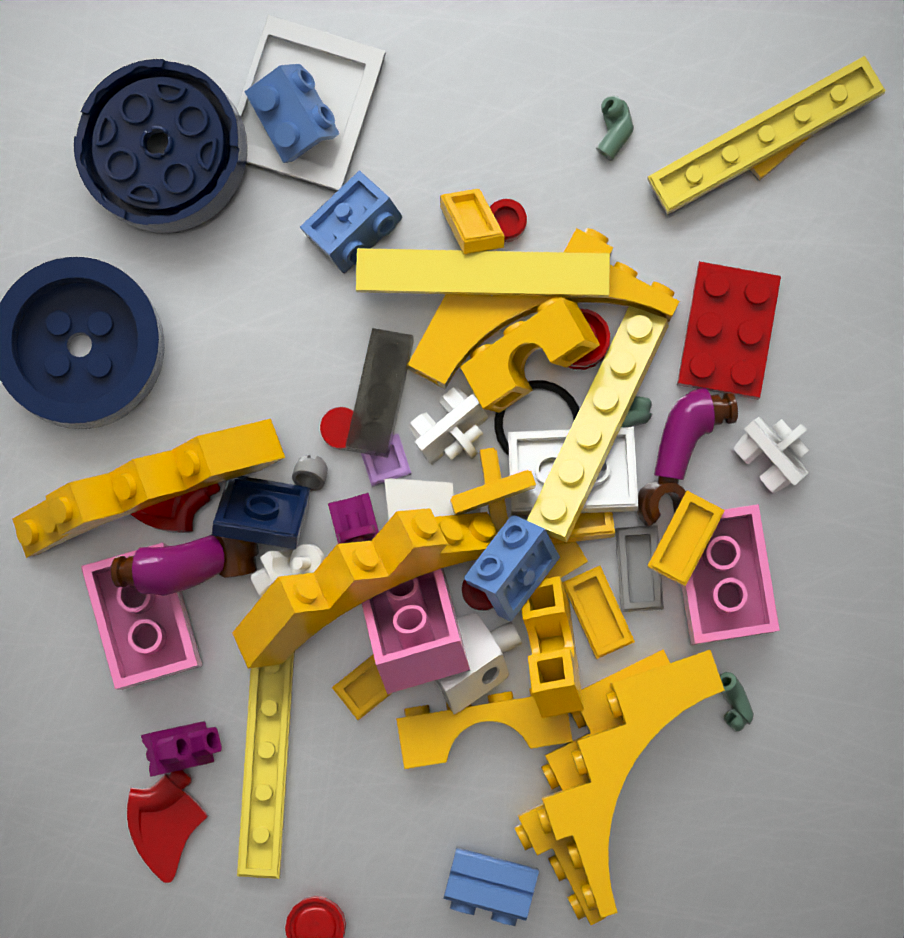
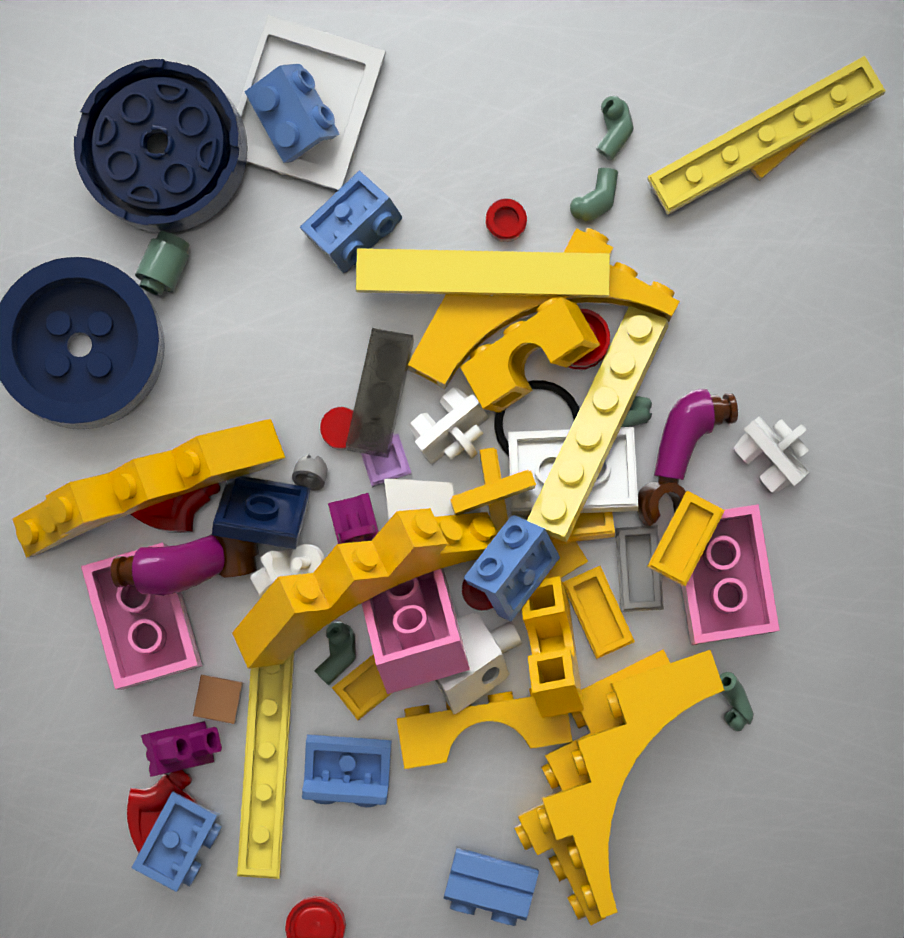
(162, 263): none -> sand green brick
(176, 842): none -> medium blue bracket
(218, 699): none -> medium nougat tile
(342, 652): none -> sand green arm
(346, 770): none -> medium blue bracket
(471, 221): yellow tile -> none
(599, 200): none -> sand green arm
(729, 330): red plate -> none

